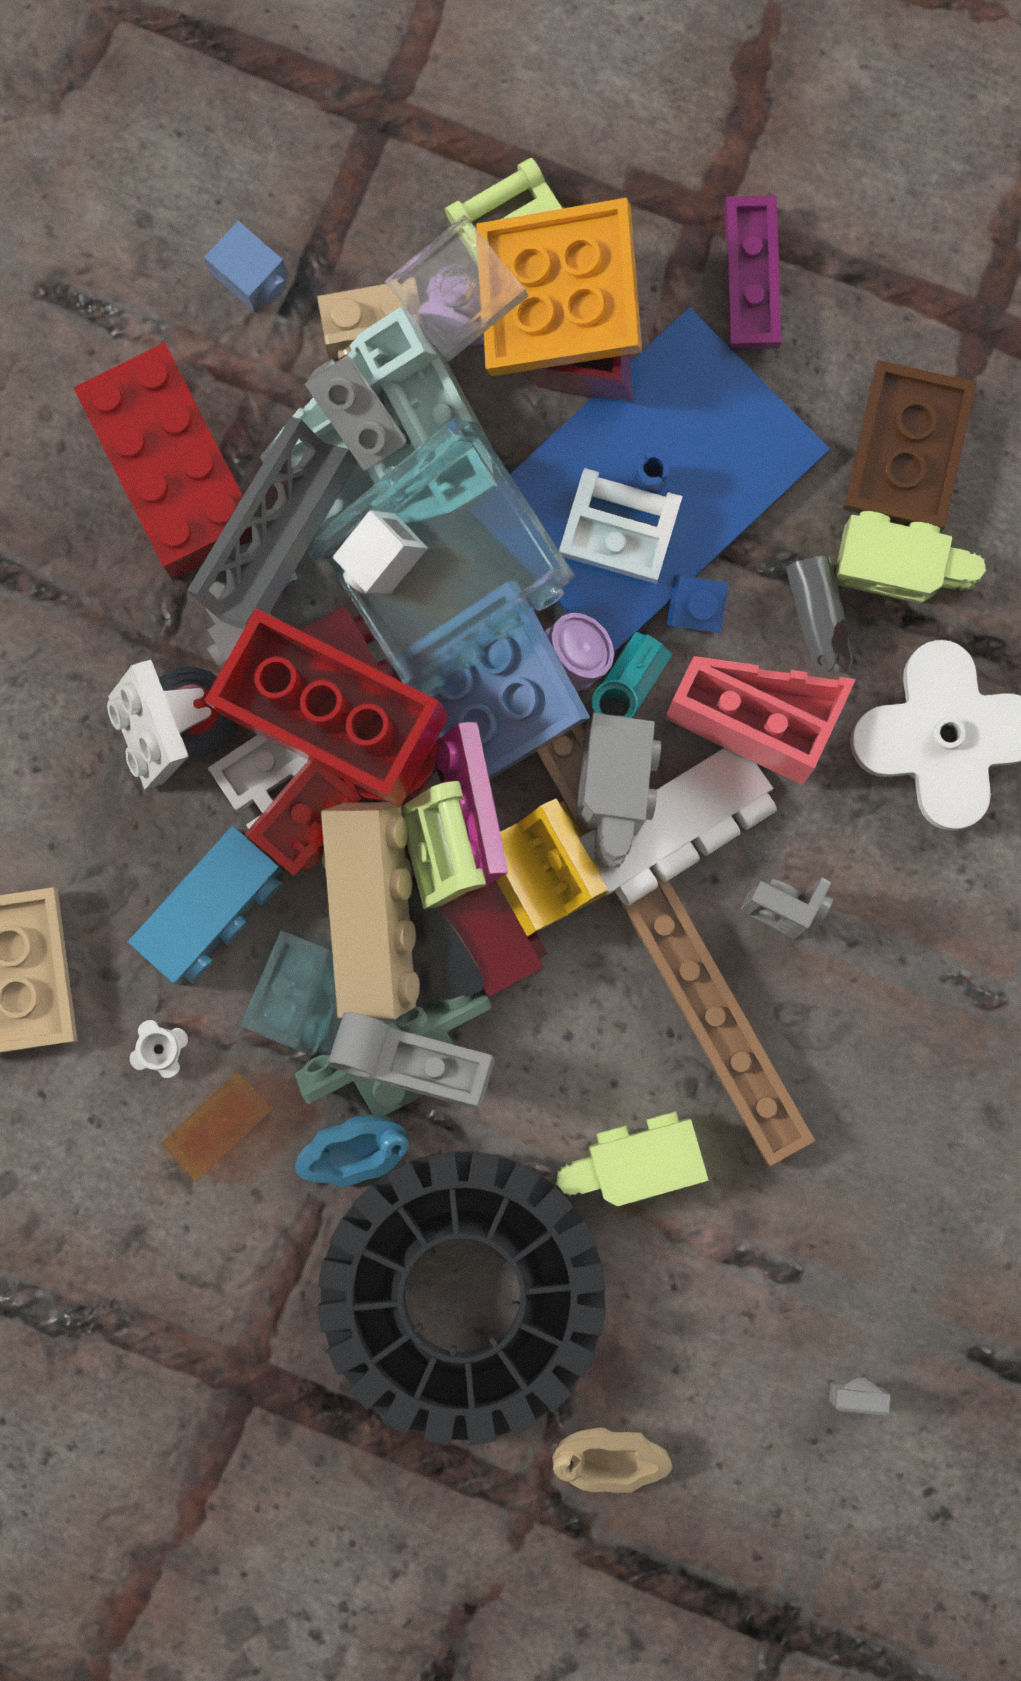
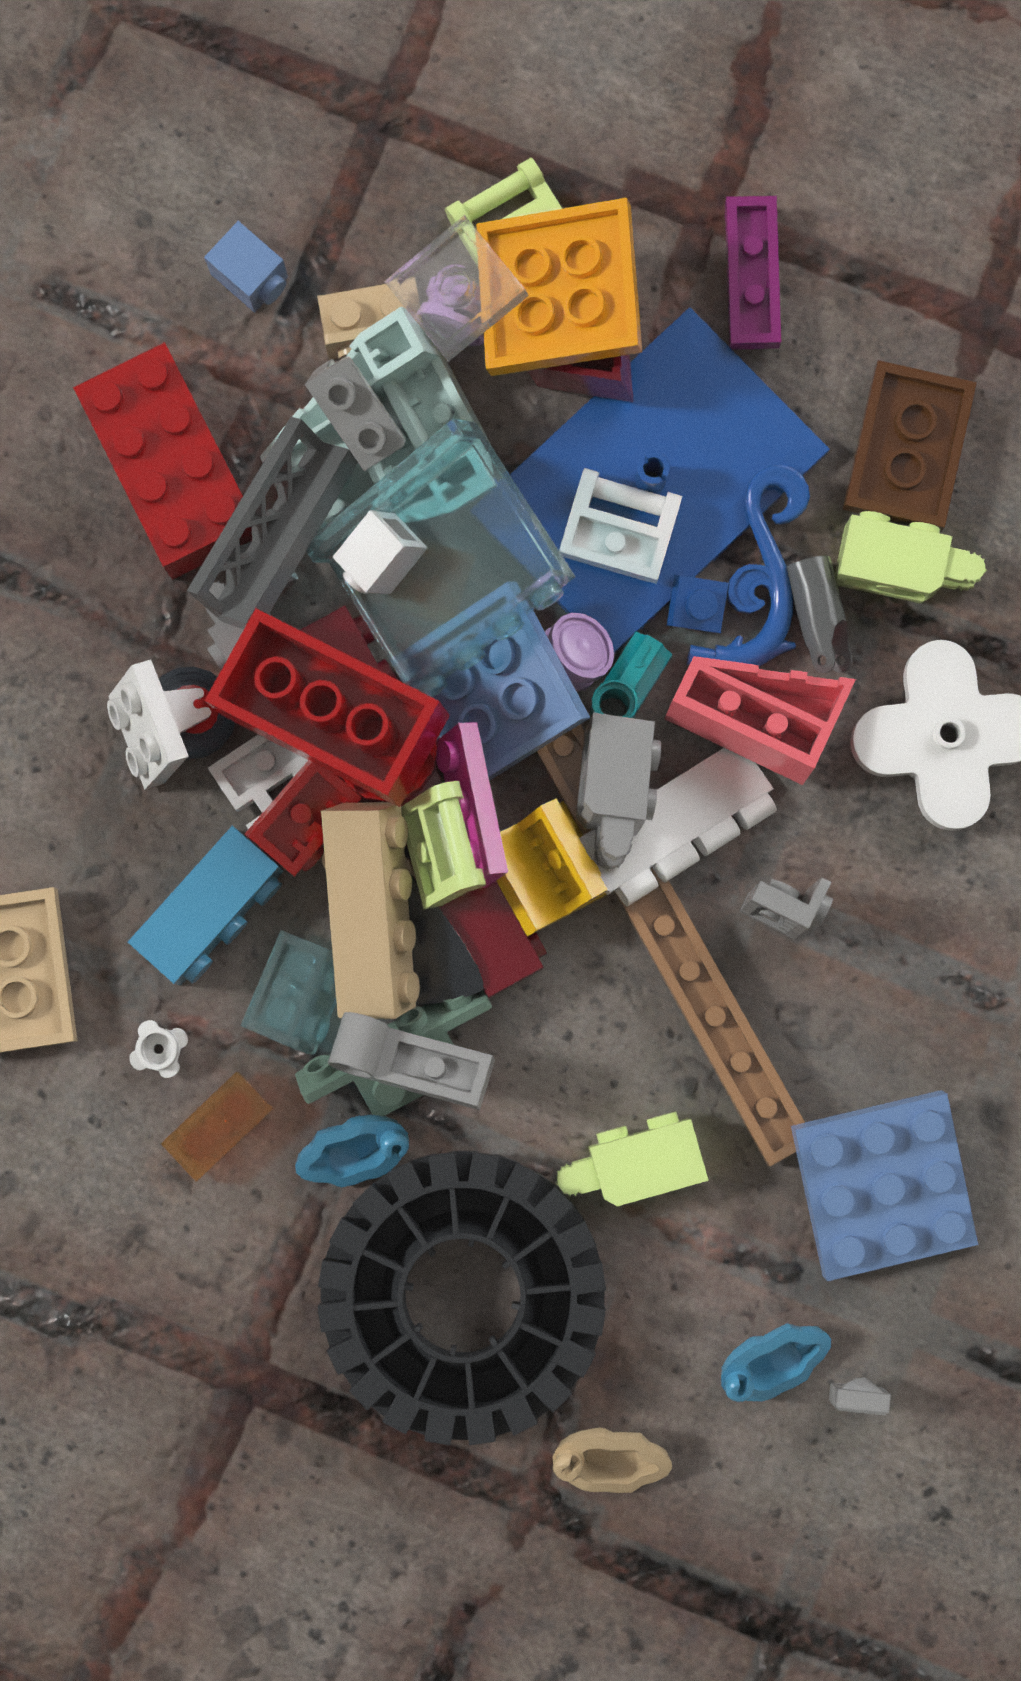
(773, 1362): none -> dark azure arm
(774, 575): none -> blue plant
(884, 1185): none -> medium blue plate

